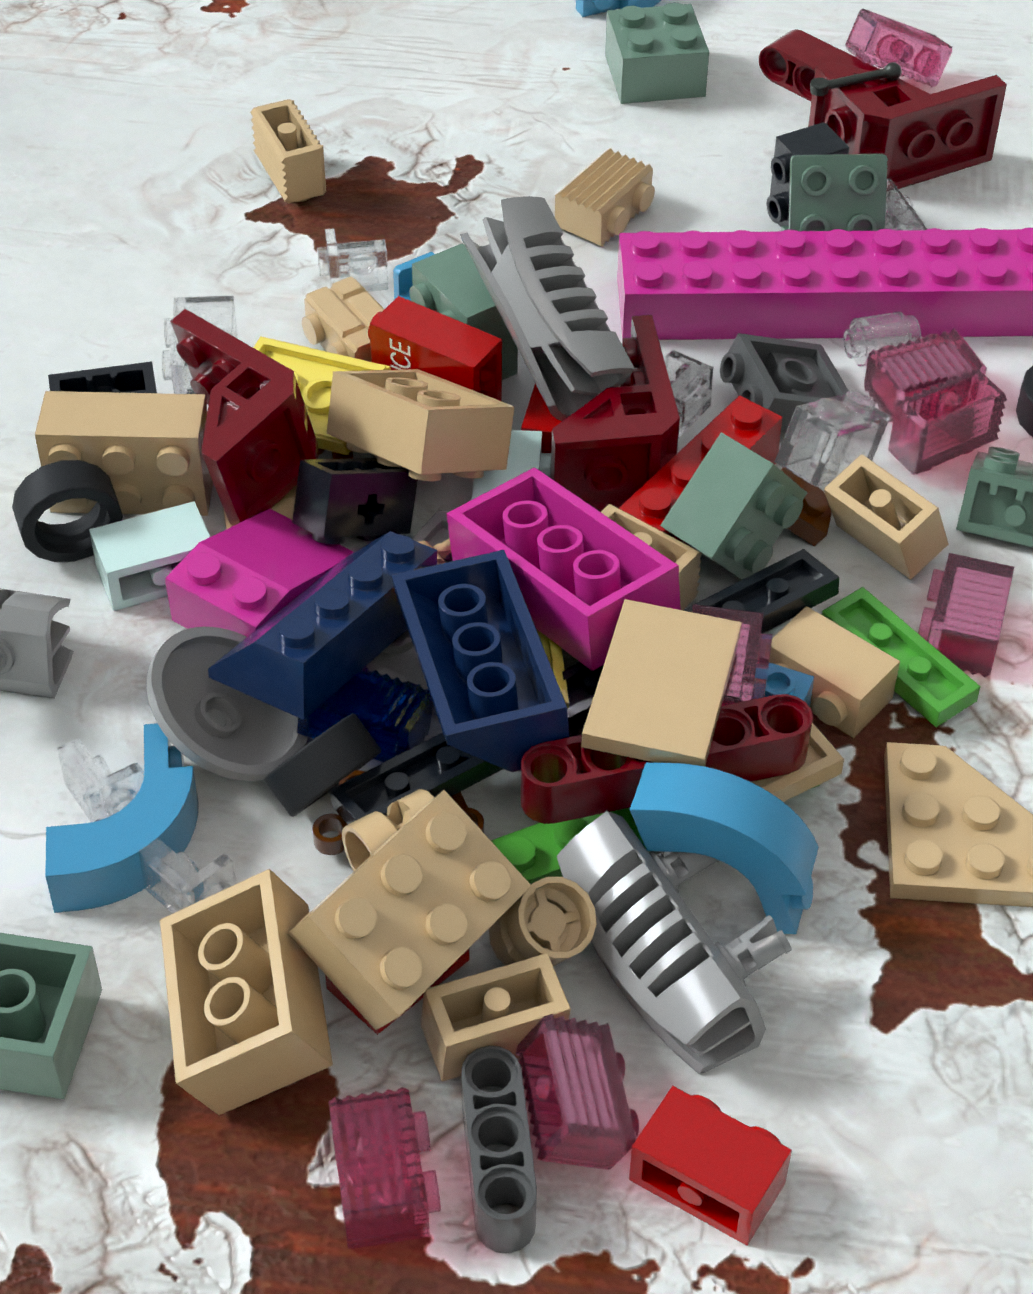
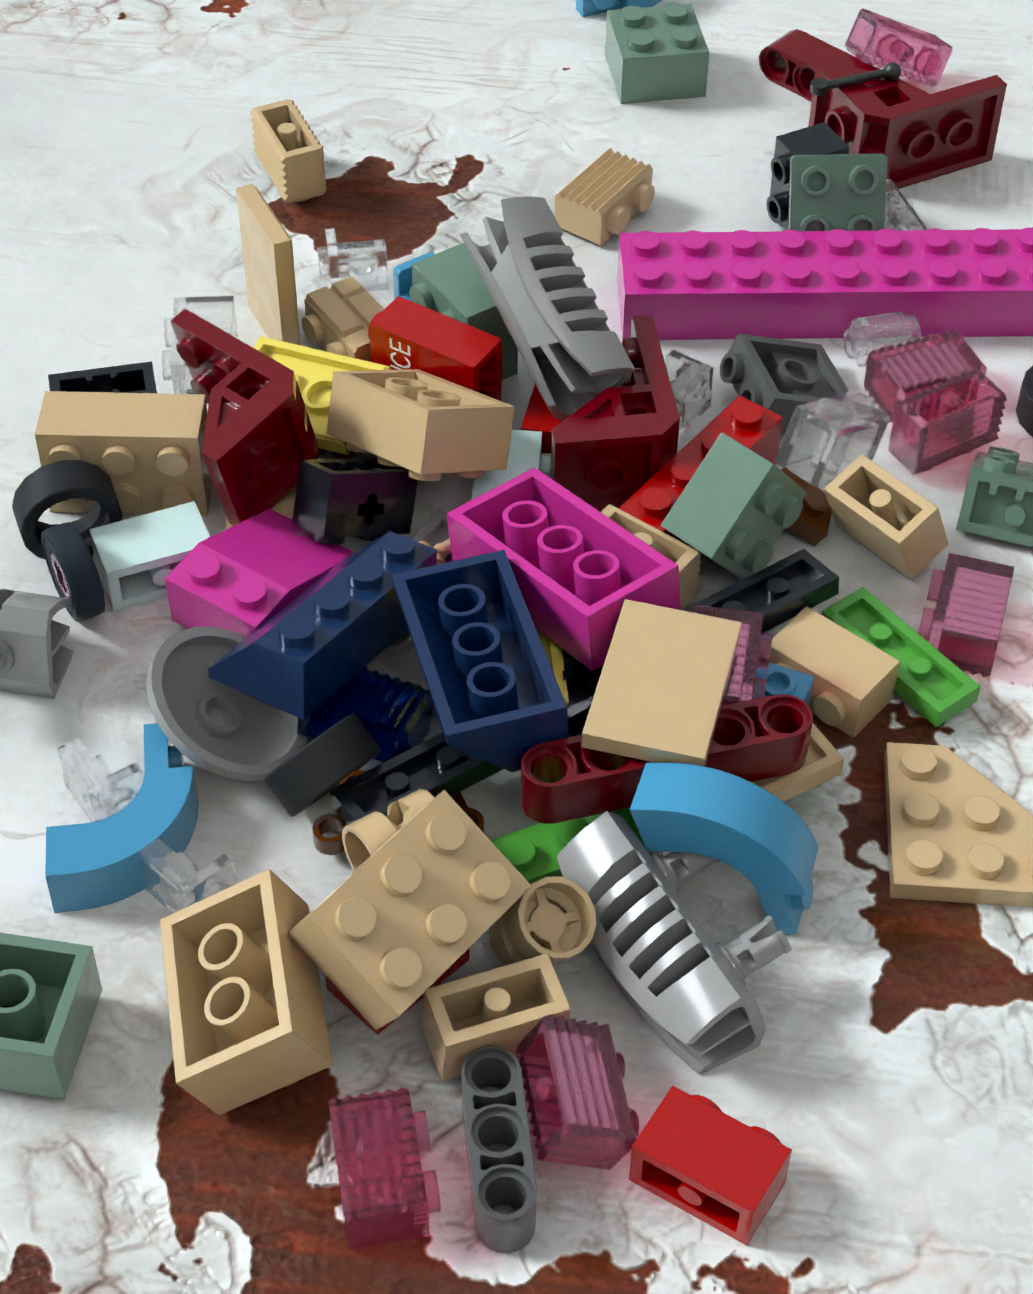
(73, 571): none -> black bush
(268, 267): none -> tan tile

